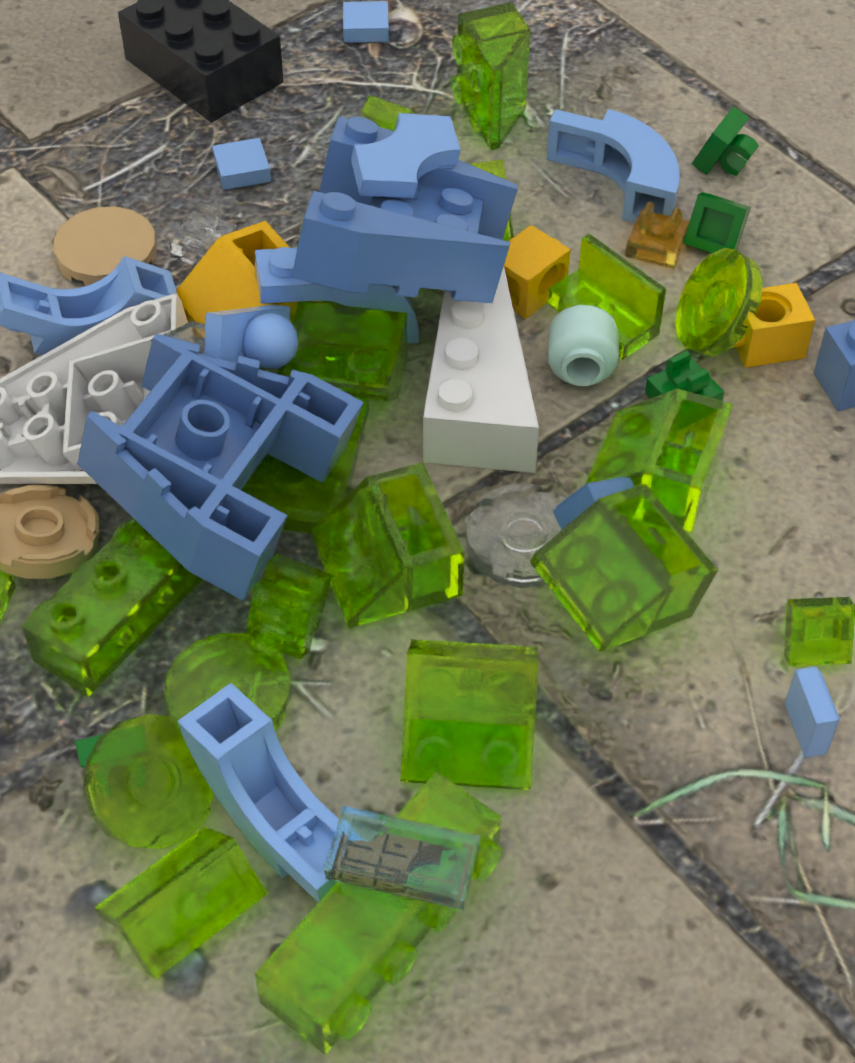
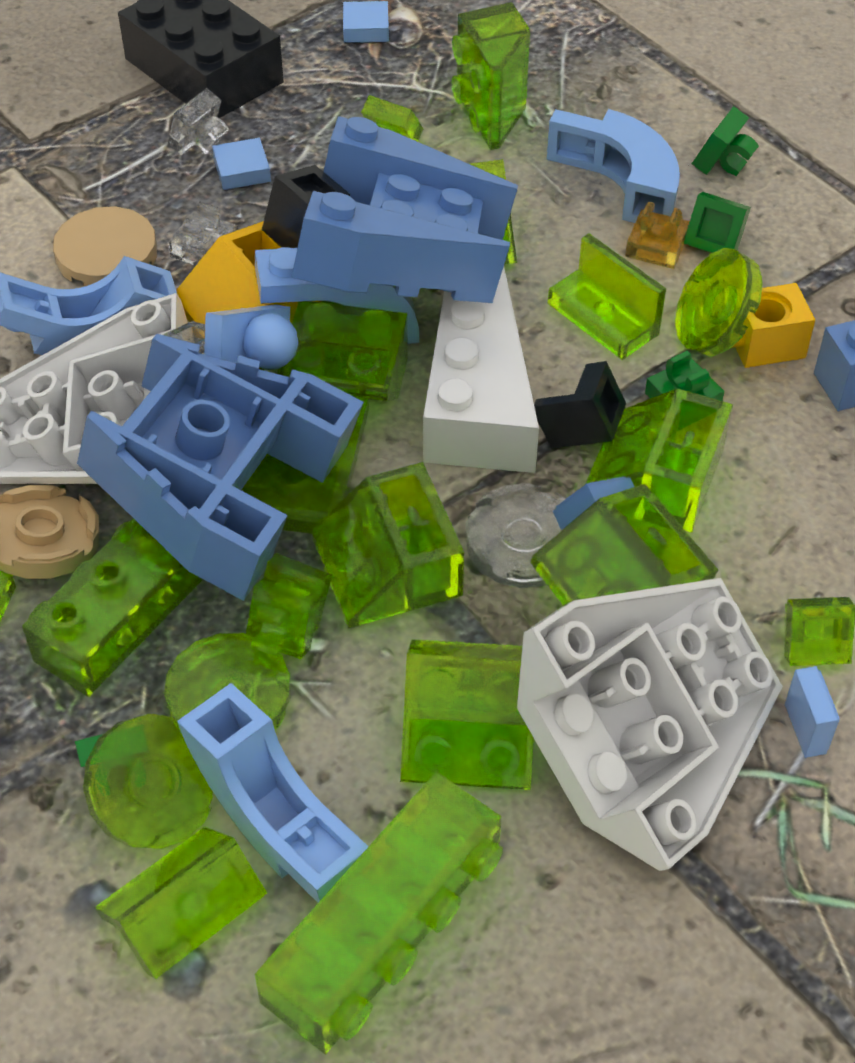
(198, 125): none -> clear tile
(290, 201): none -> black panel
(397, 162): light blue tile -> none
(402, 857): clear light blue tile -> none
(533, 267): yellow brick -> none
(583, 345): light aqua head -> none
(585, 416): none -> black panel
(647, 710): none -> white wedge

